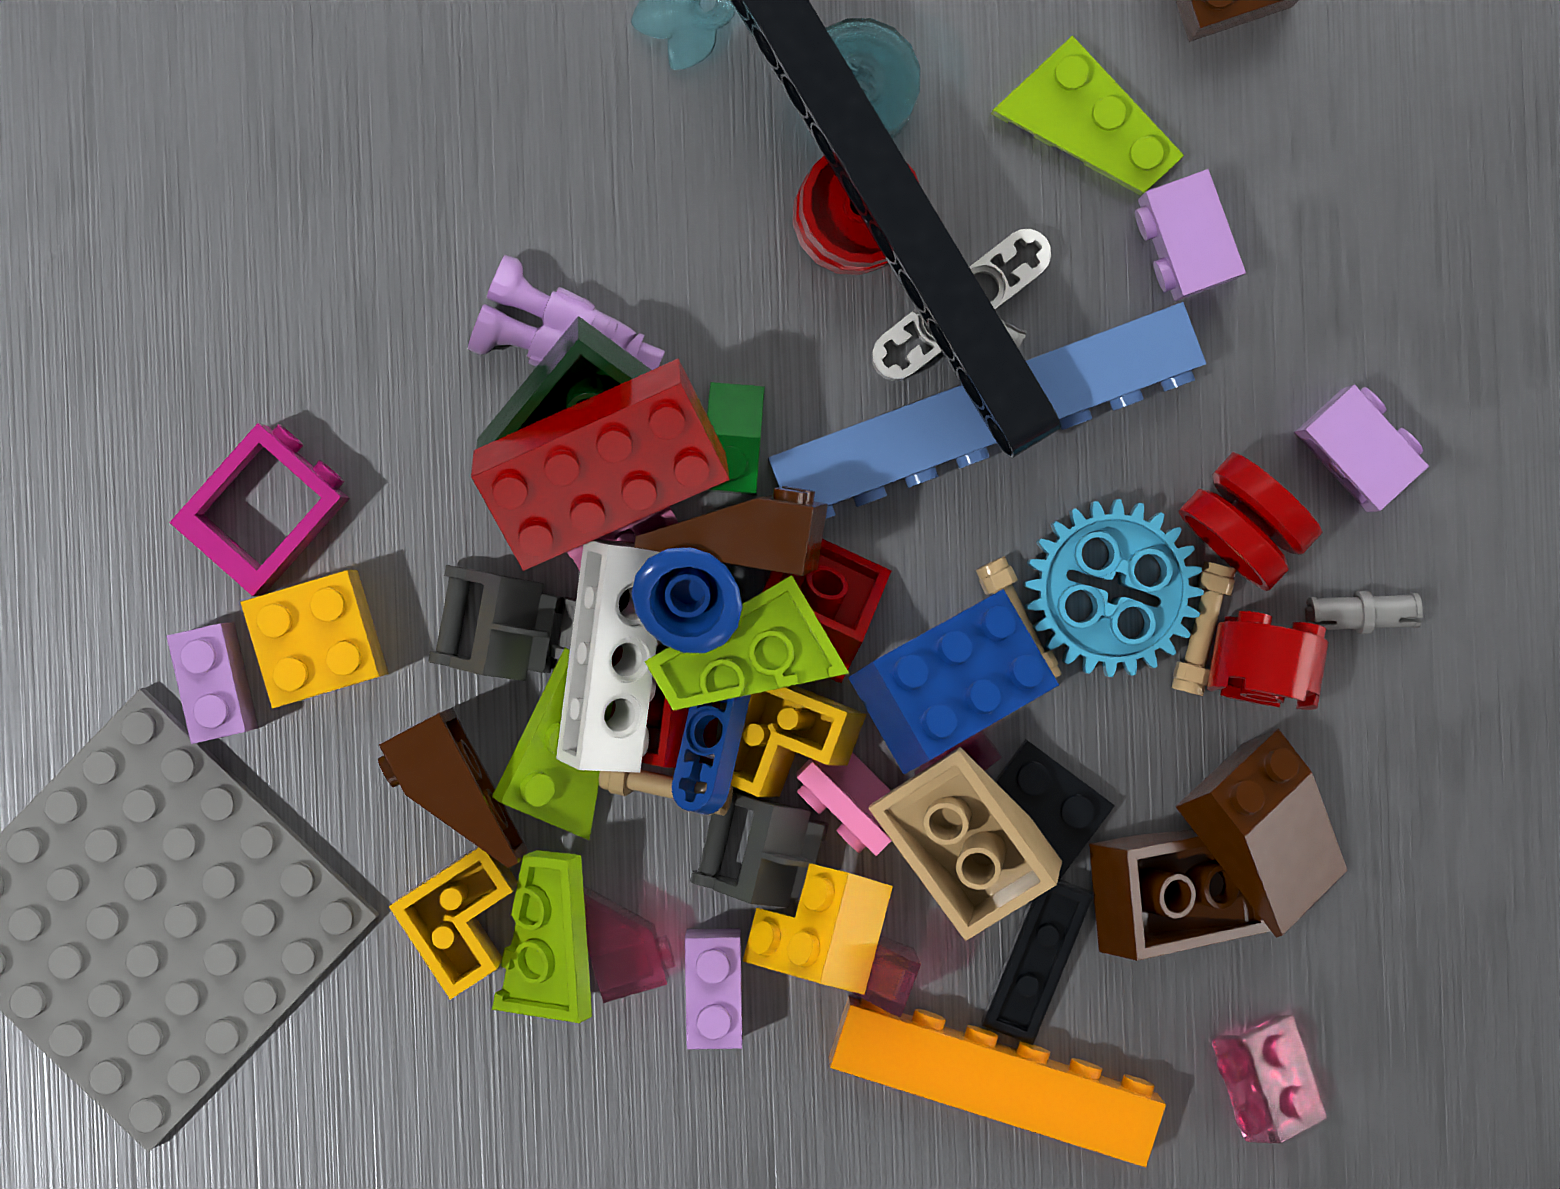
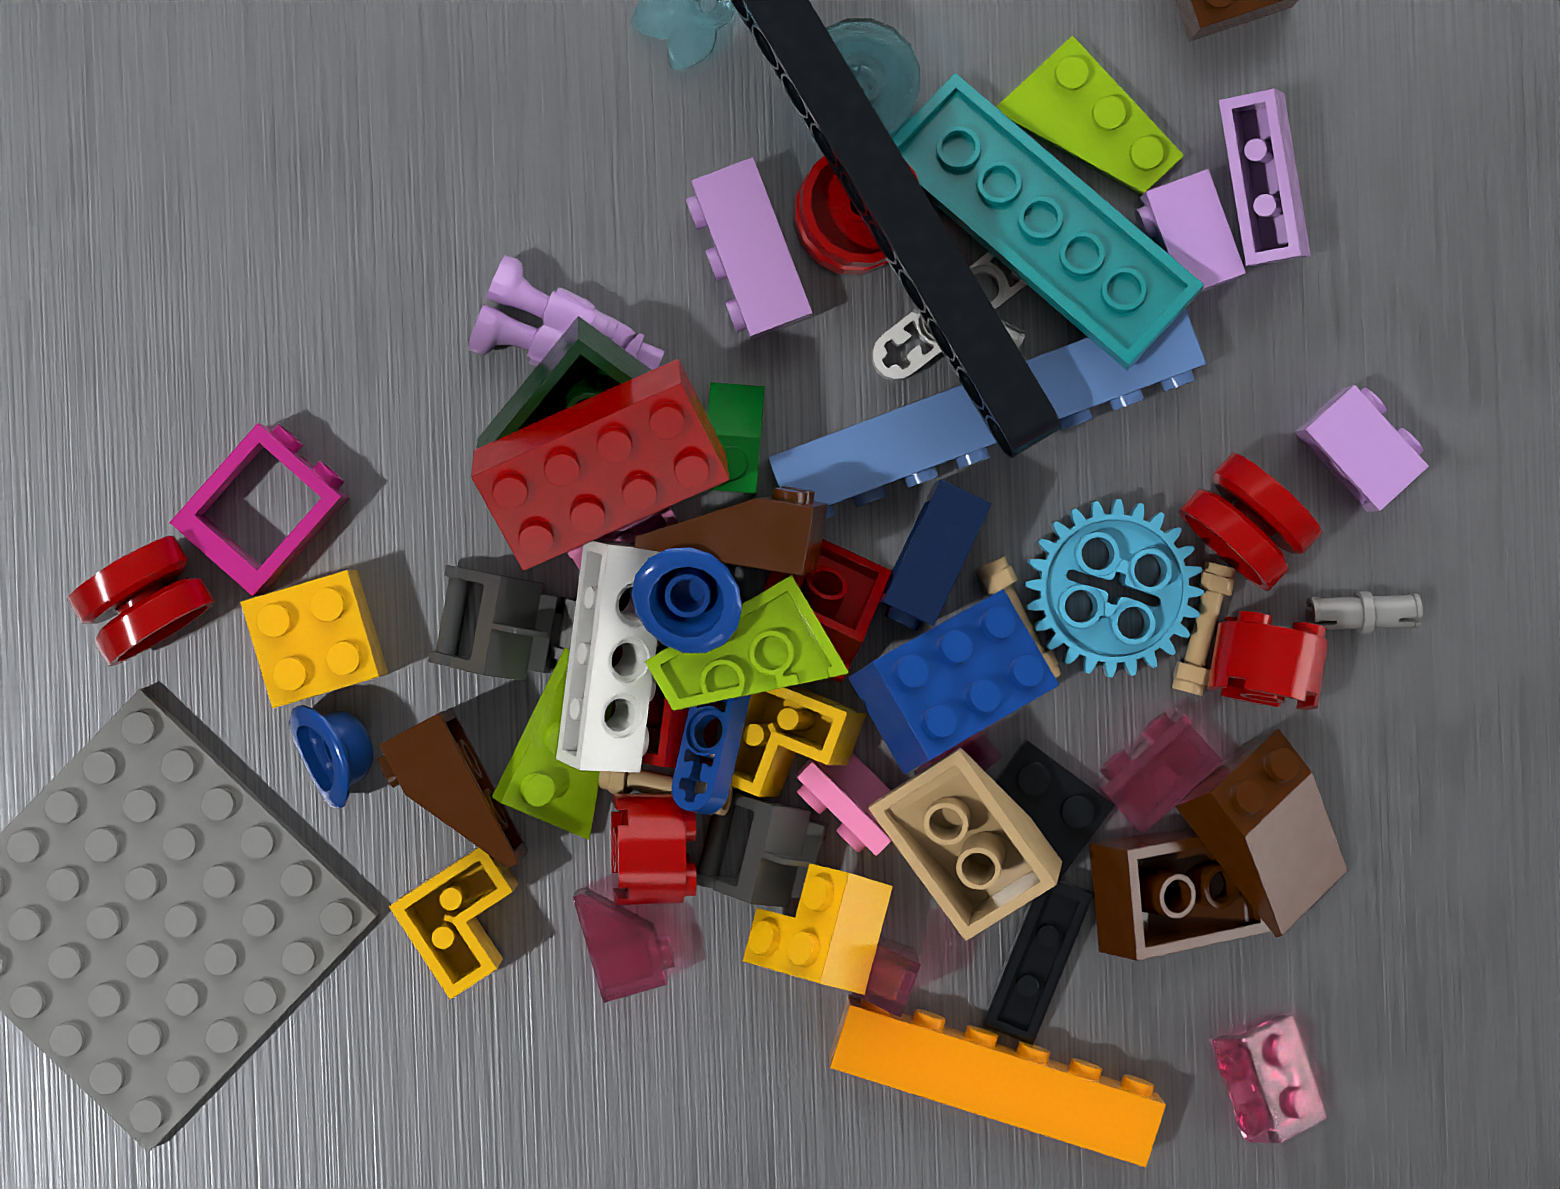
(138, 595): none -> red wheel
(212, 682): lavender brick -> none
(332, 749): none -> blue hat
(549, 942): lime wing -> none
(651, 849): none -> red brick
(713, 988): lavender brick -> none
(748, 250): none -> lavender brick
(933, 555): none -> dark blue window
(1044, 222): none -> teal plate
(1157, 770): none -> clear pink bracket
(1264, 177): none -> lavender brick

